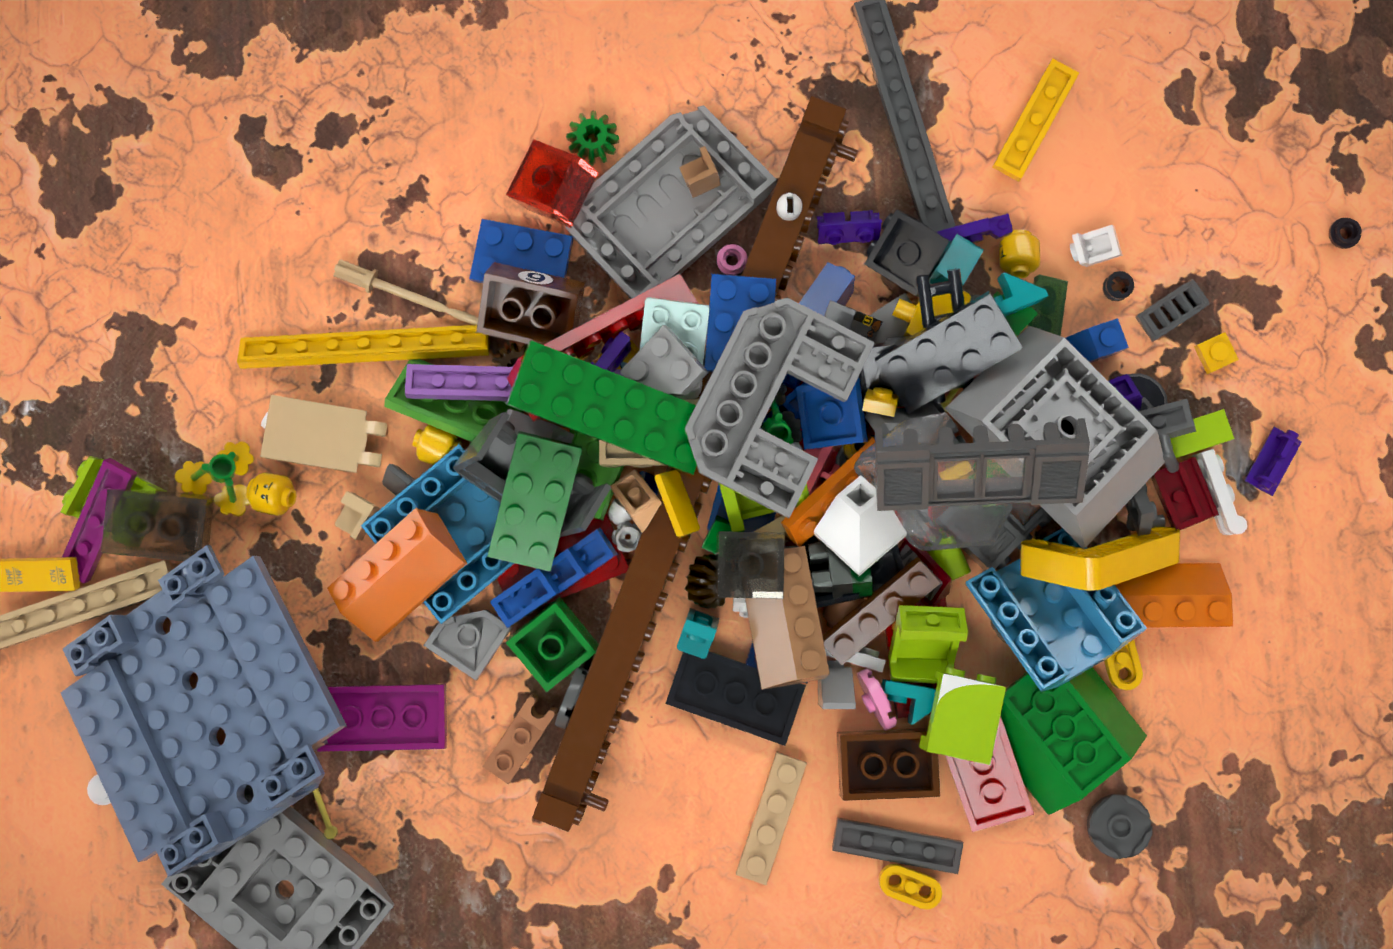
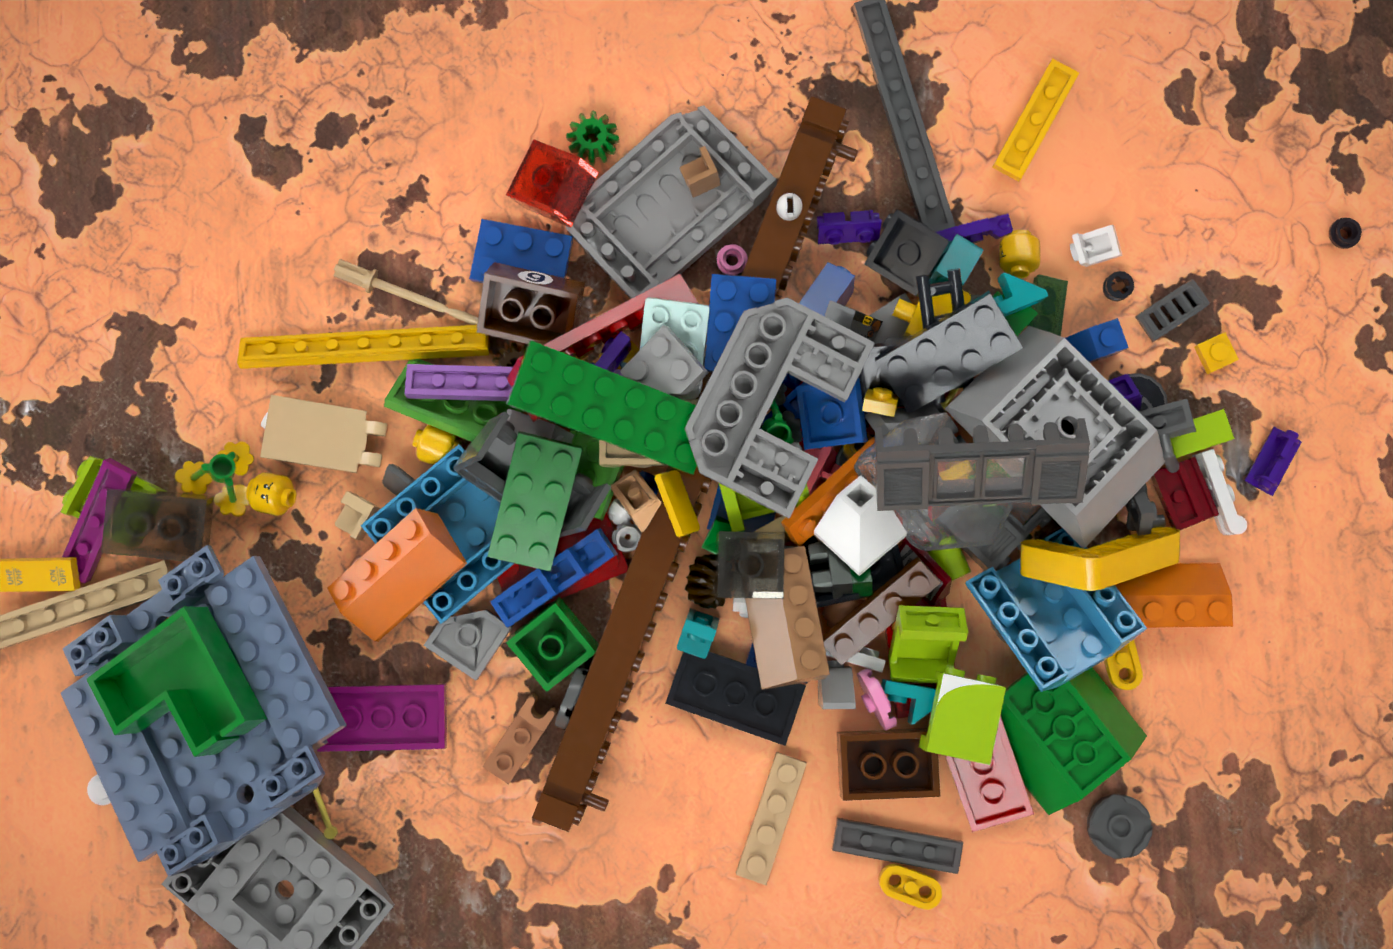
(180, 670): none -> green piece

